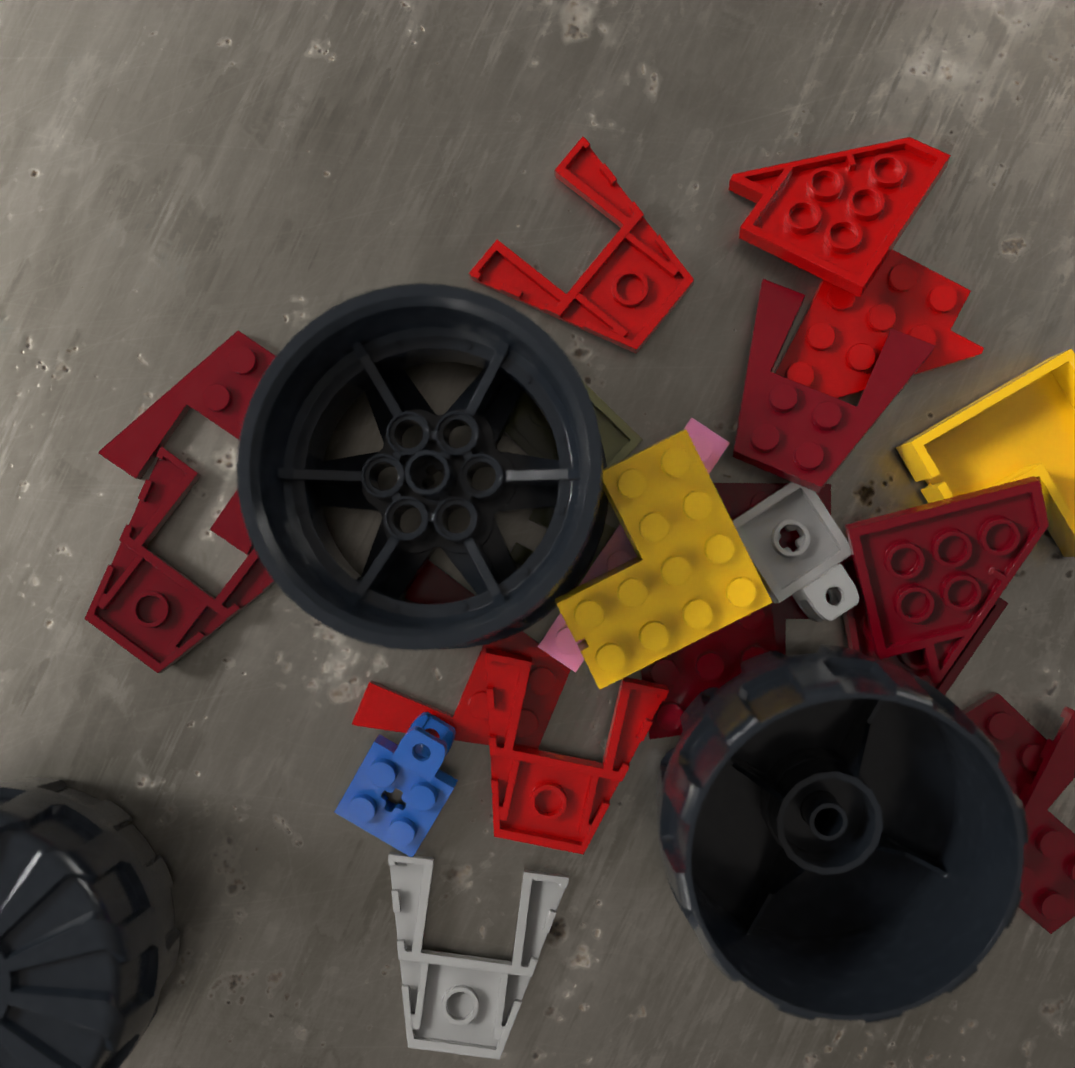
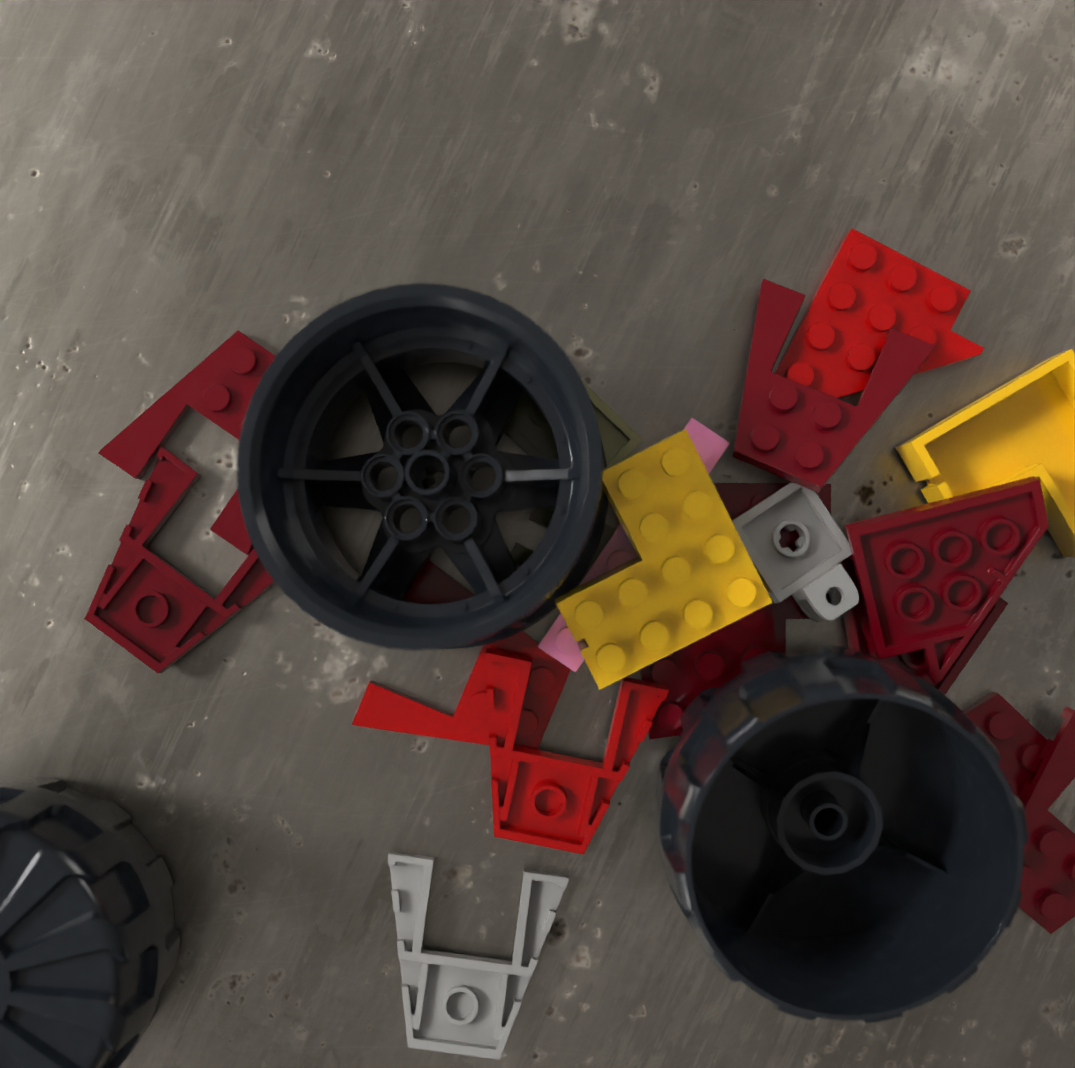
(413, 770): blue plate -> none
(625, 287): red wing -> none
(839, 209): red wing -> none

